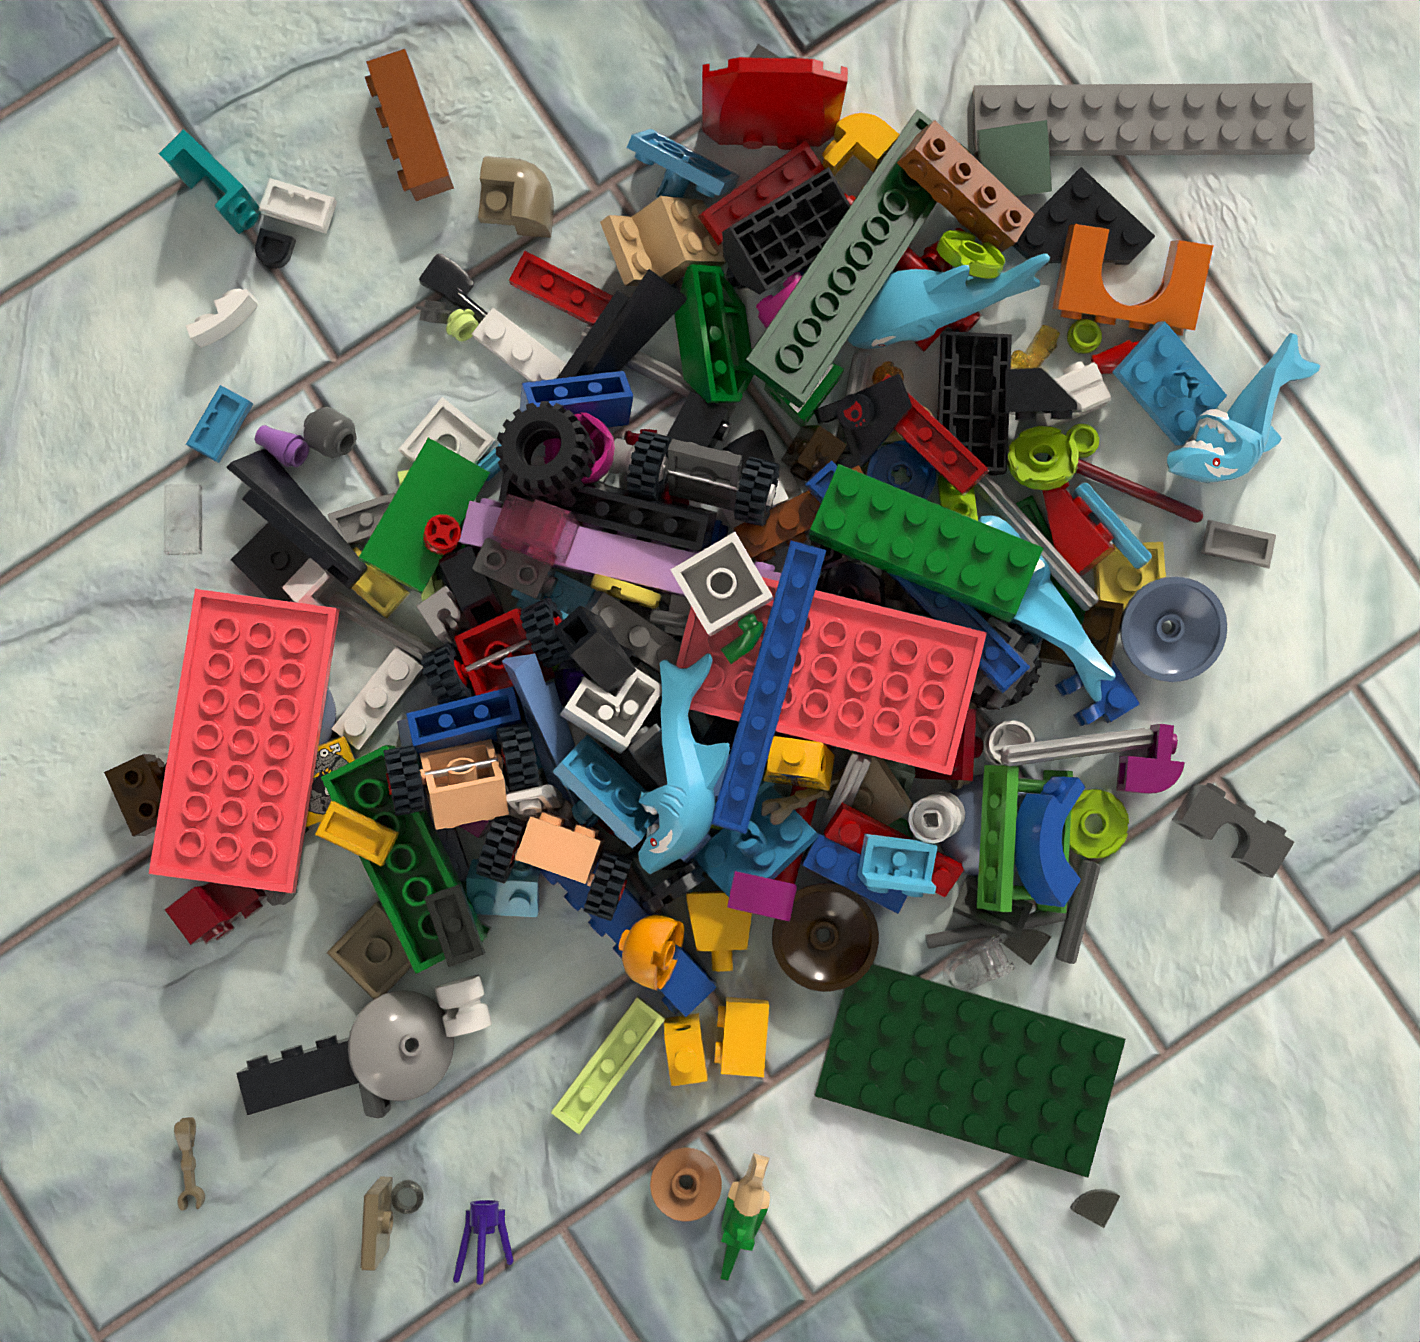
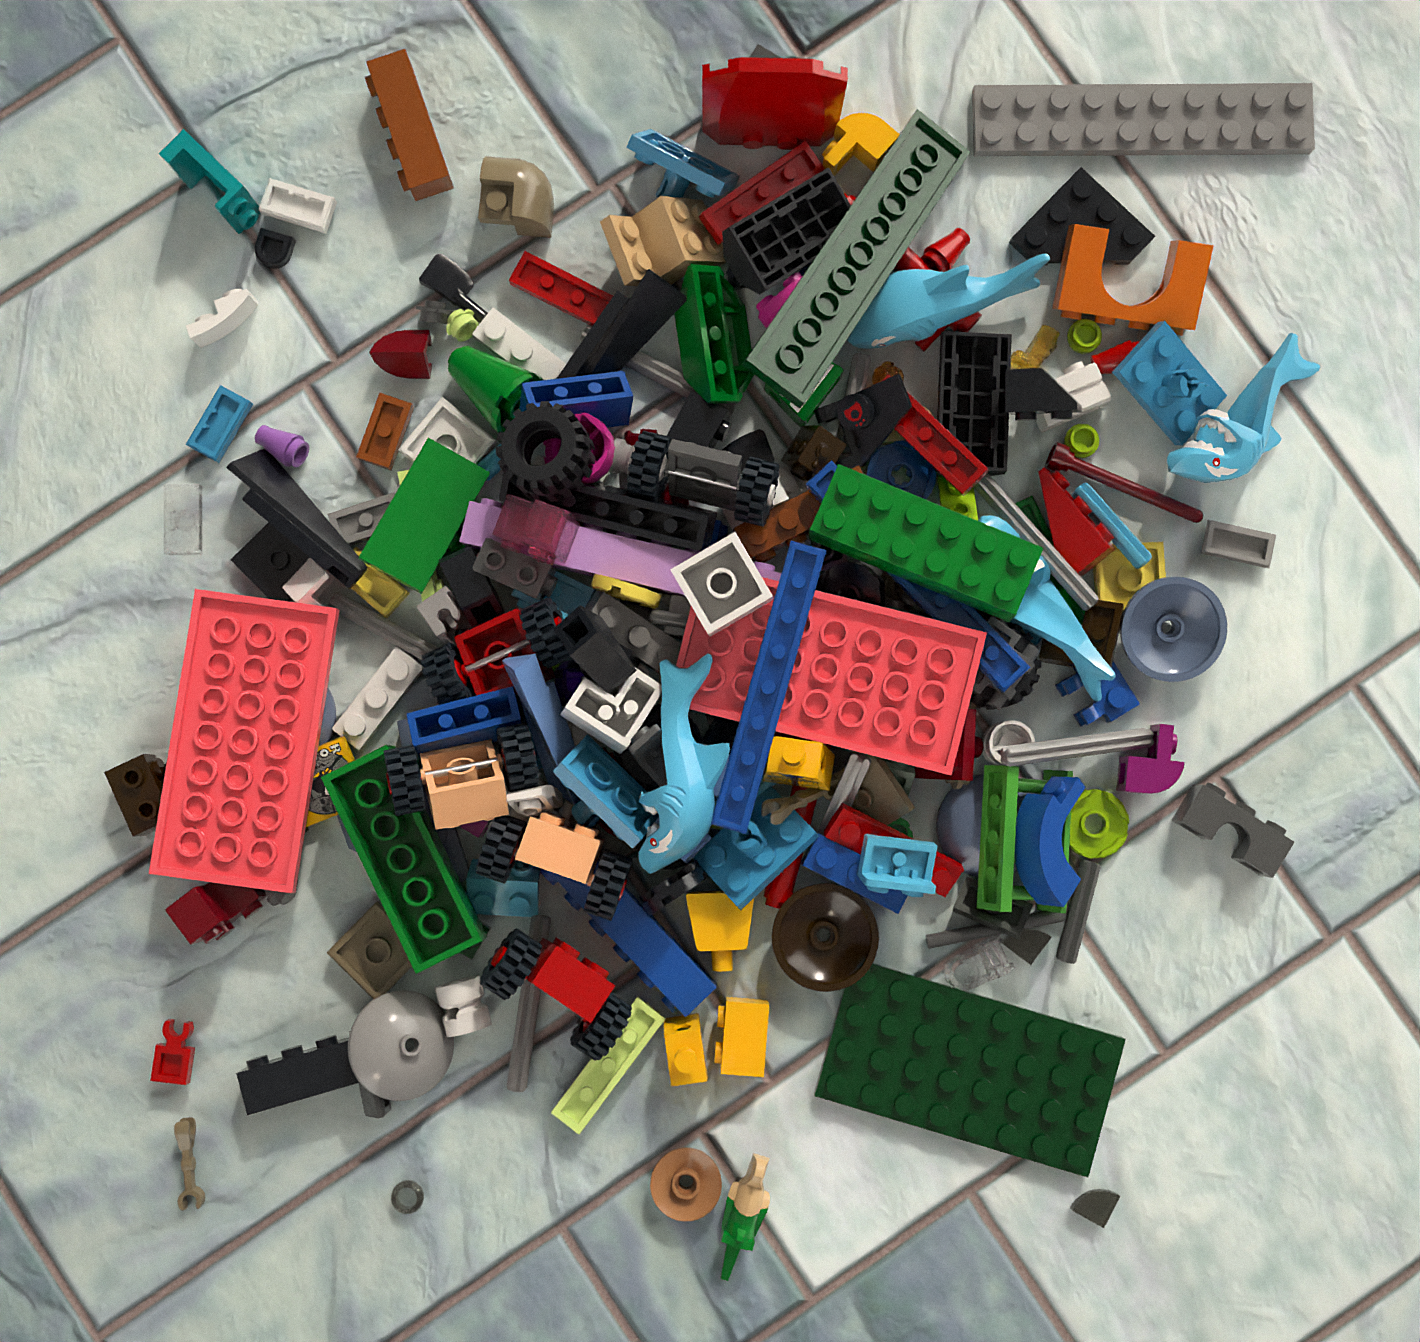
(173, 1059): none -> red plate
(329, 432): dark grey head -> none
(357, 833): yellow tile -> none
(376, 1223): dark tan plate -> none
(385, 431): none -> dark orange plate
(404, 354): none -> dark red brick
(447, 530): red wheel -> none
(454, 925): pearl dark grey plate -> none
(483, 1218): dark purple plant -> none
(489, 383): none -> green cone
(526, 1017): none -> light grey axle
(573, 983): none -> brick
(650, 950): light orange cylinder -> none
(745, 642): green arm -> none
(762, 896): magenta brick -> none
(936, 817): white wheel -> none
(960, 249): lime tile -> none
(965, 187): dark orange brick -> none
(1017, 156): sand green tile -> none
(1039, 474): lime tile -> none

